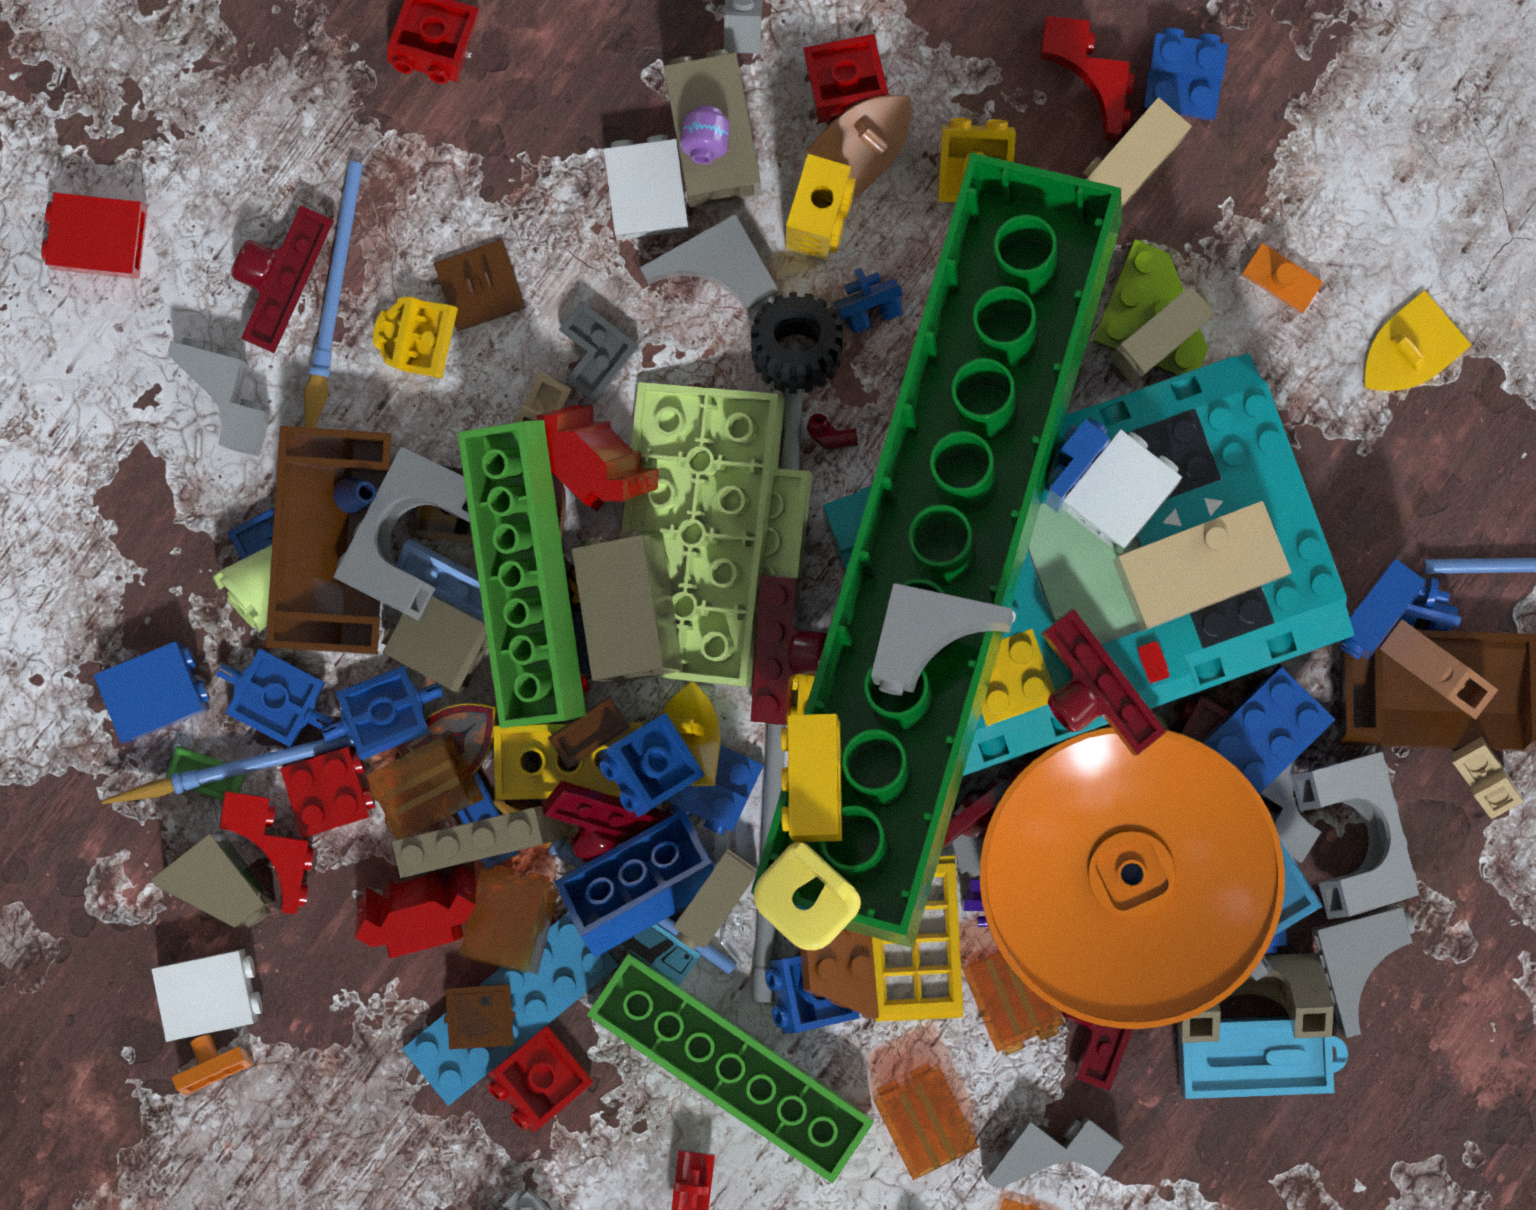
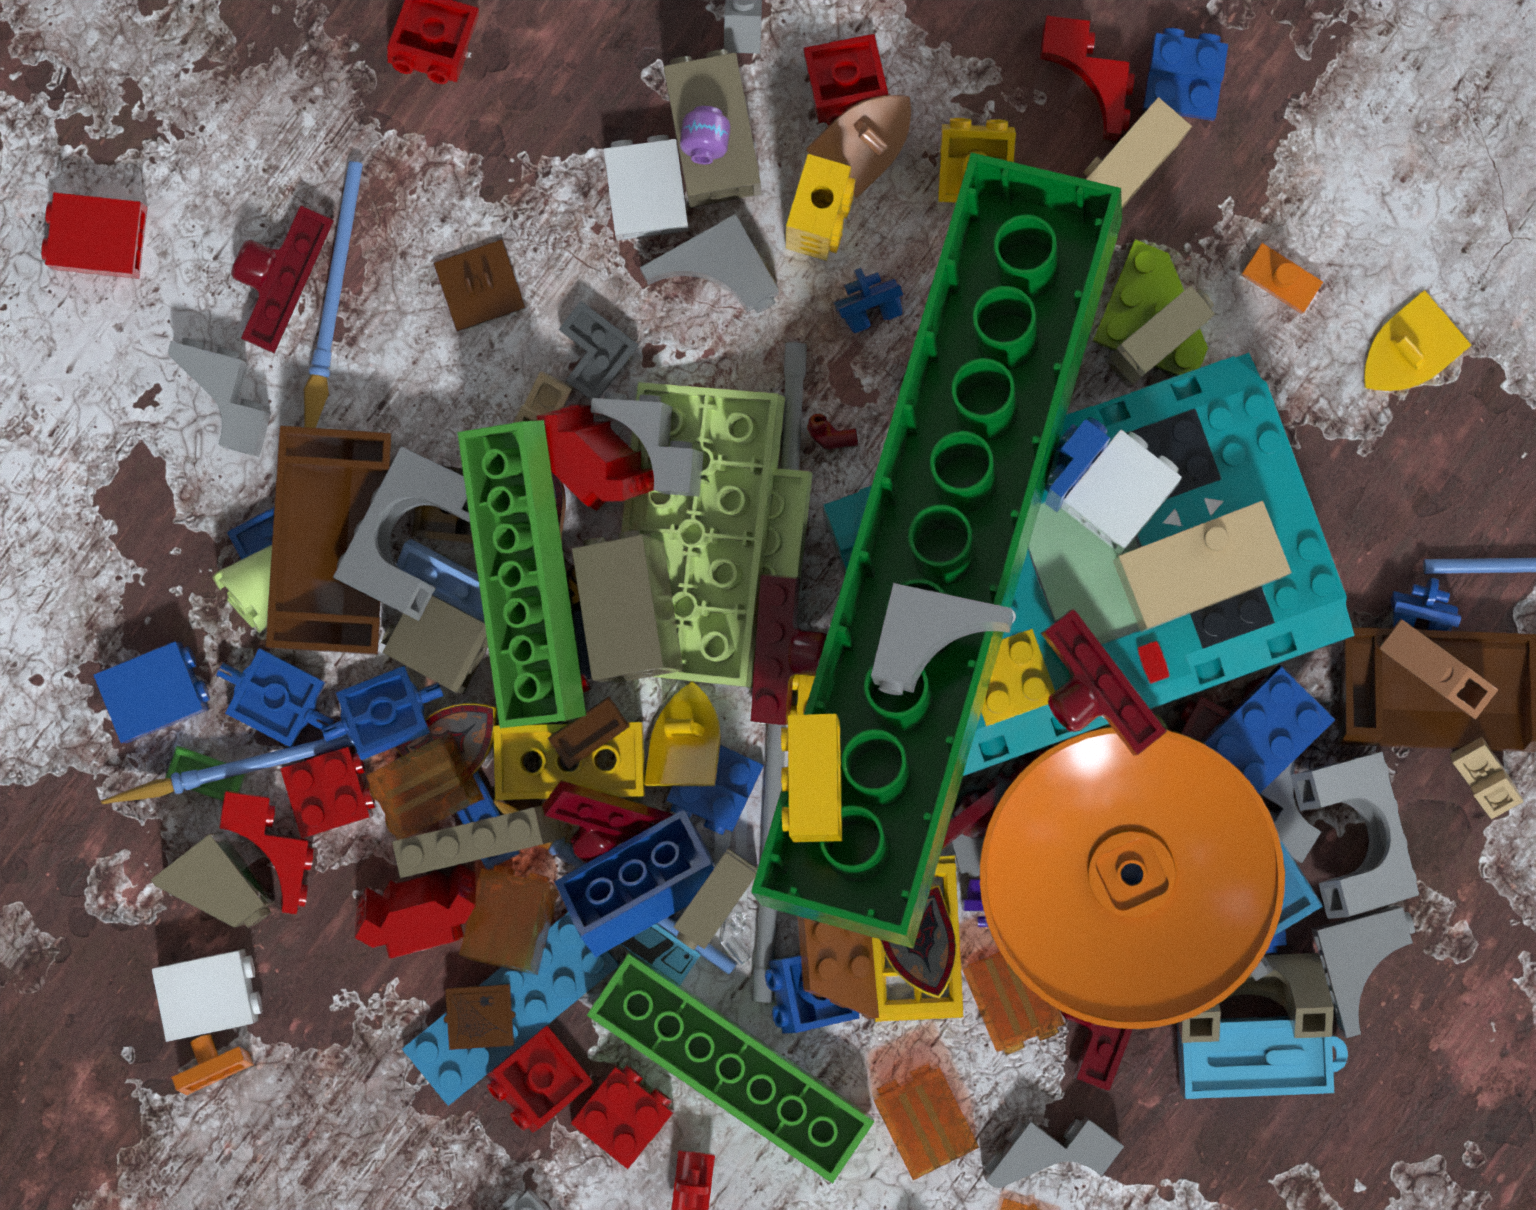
(353, 494): dark blue cone -> none
(415, 336): yellow slope -> none
(623, 1115): none -> red plate
(650, 765): blue plate -> none
(676, 467): none -> light grey arch
(799, 317): black tyre -> none
(829, 915): light yellow piece -> none
(934, 954): none -> shield
(1382, 609): blue brick -> none

